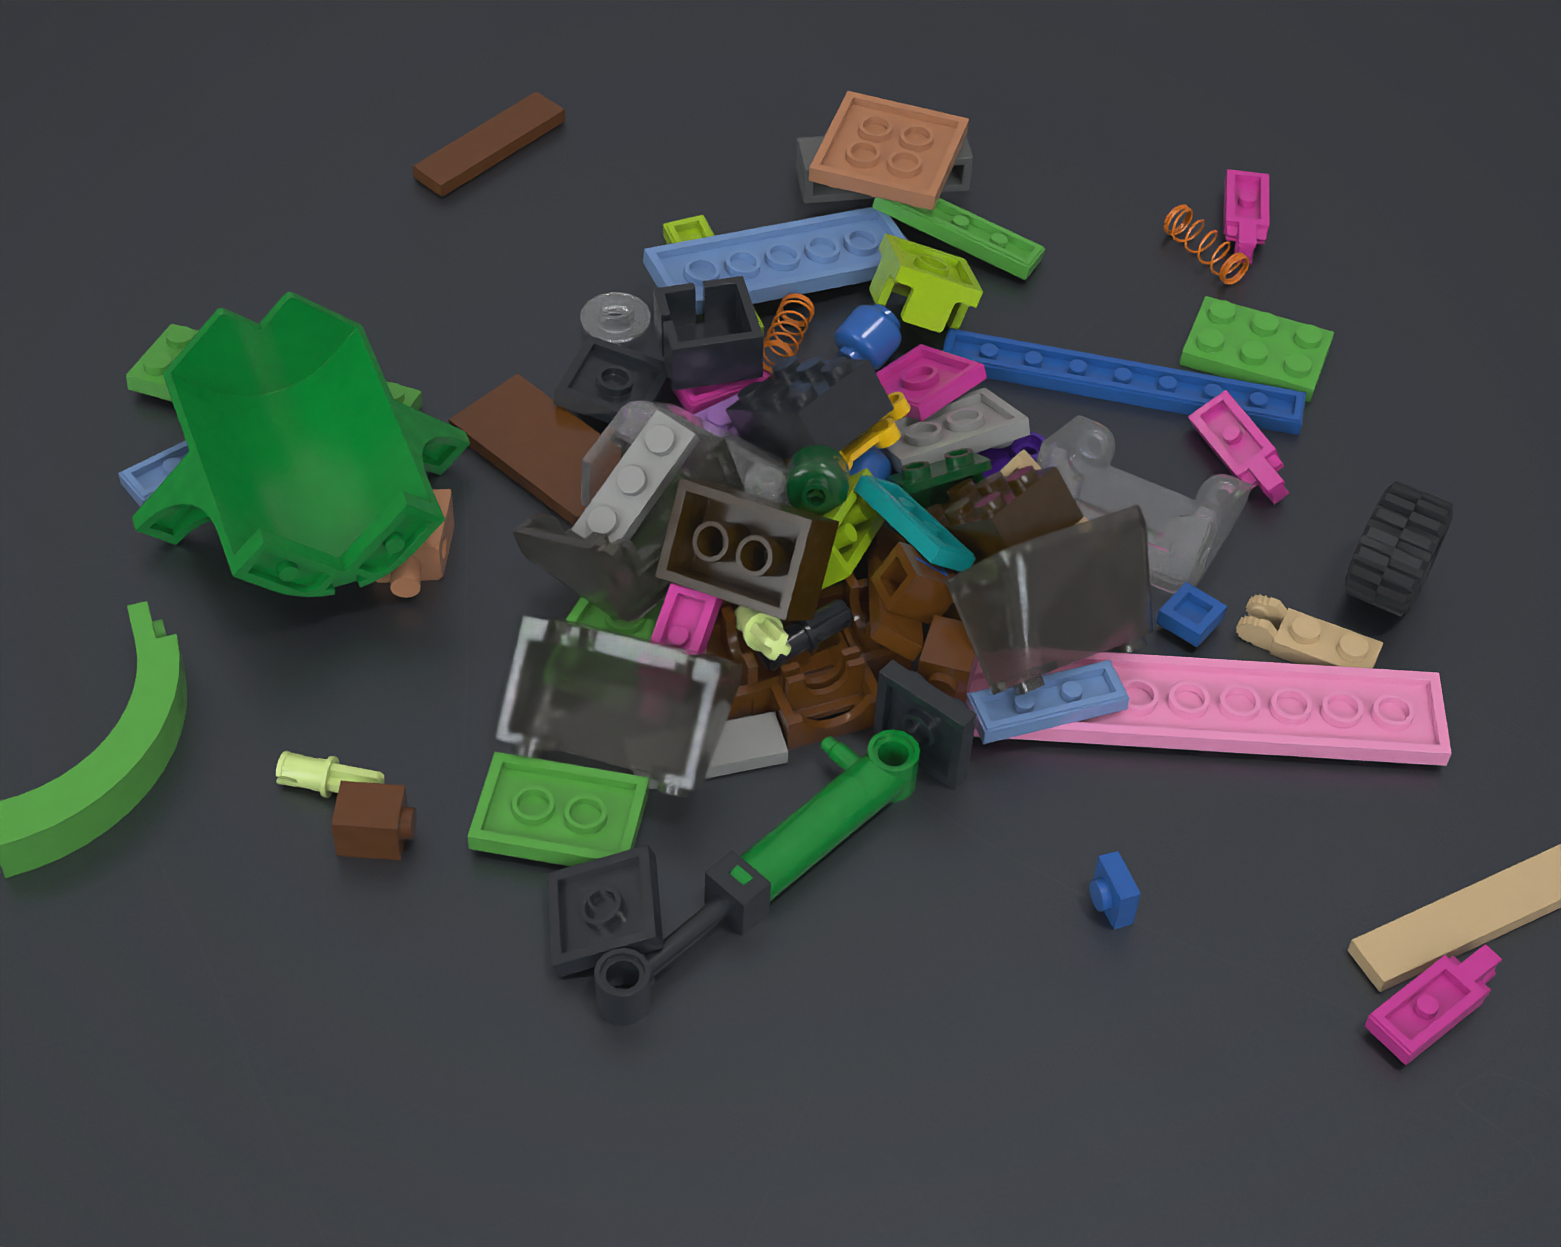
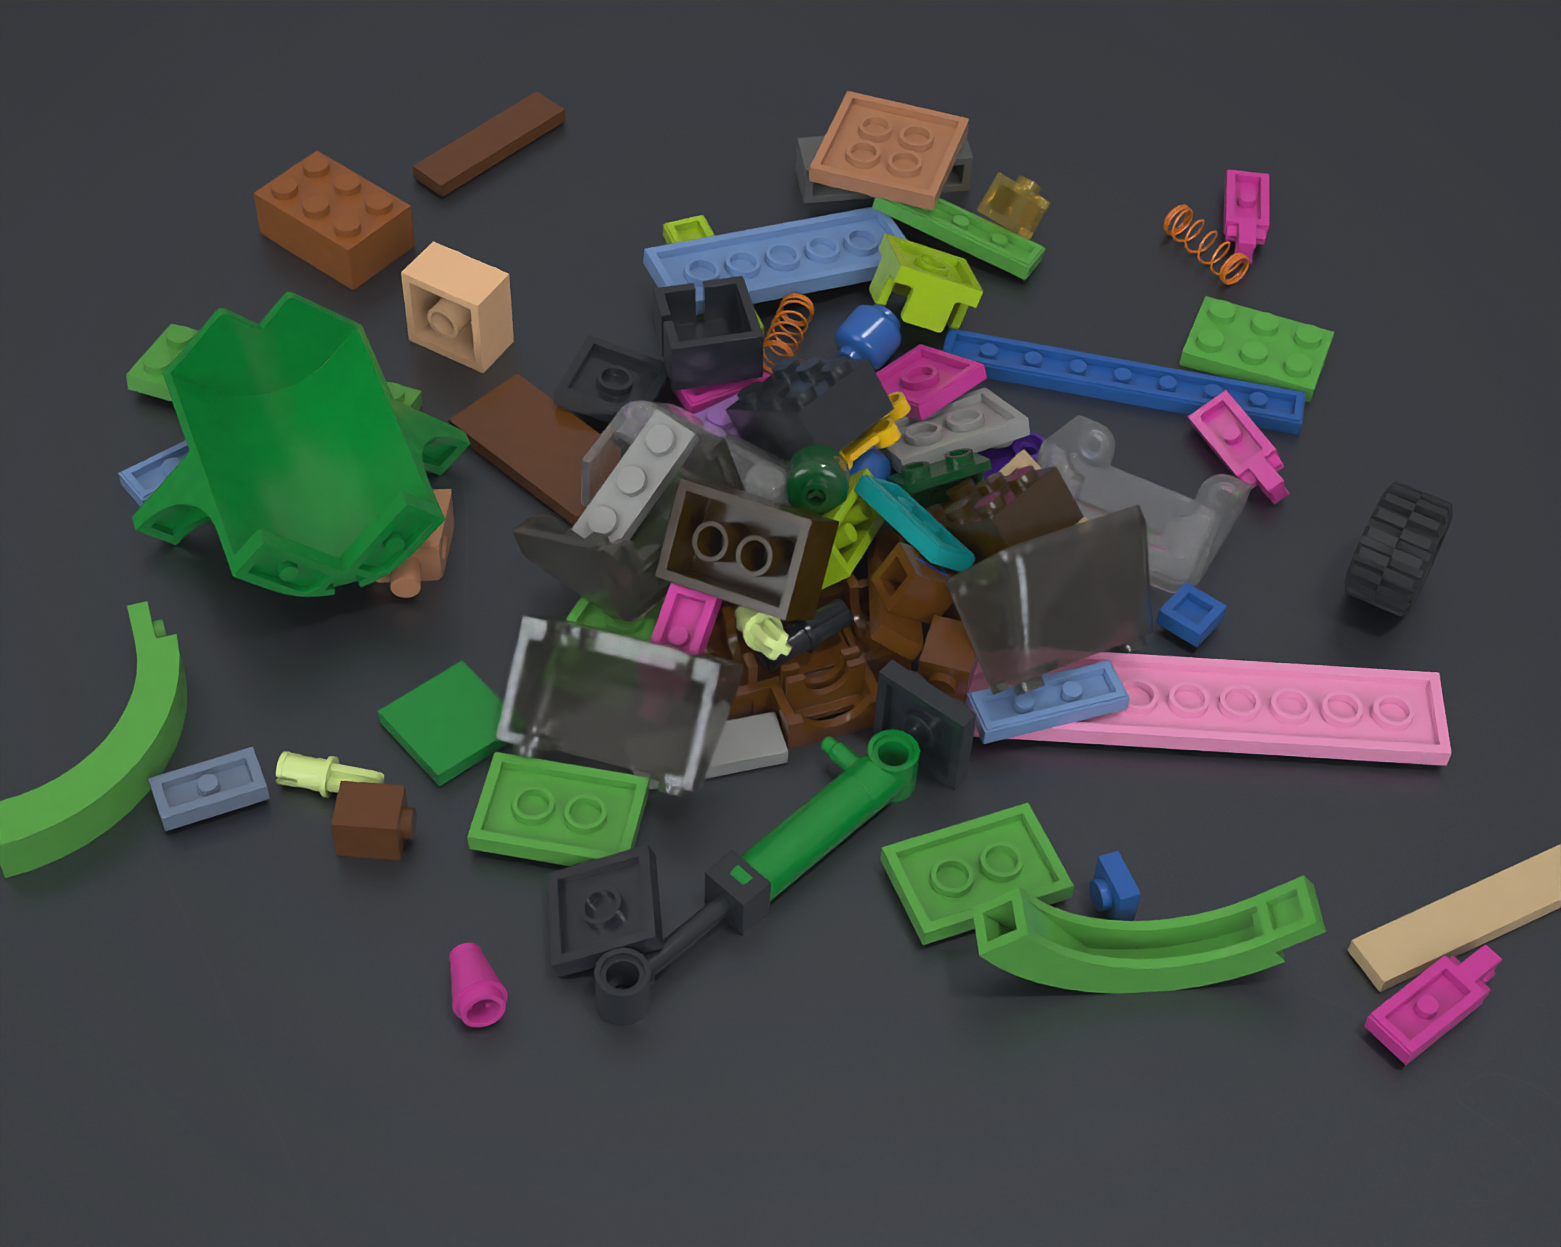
(209, 788): none -> sand blue plate
(335, 219): none -> dark orange brick
(446, 722): none -> green tile
(458, 306): none -> light nougat brick
(475, 987): none -> dark pink cone
(615, 328): clear piece -> none
(970, 863): none -> bright green plate
(1014, 204): none -> clear yellow brick
(1144, 956): none -> bright green arch
(1304, 637): tan hinge -> none

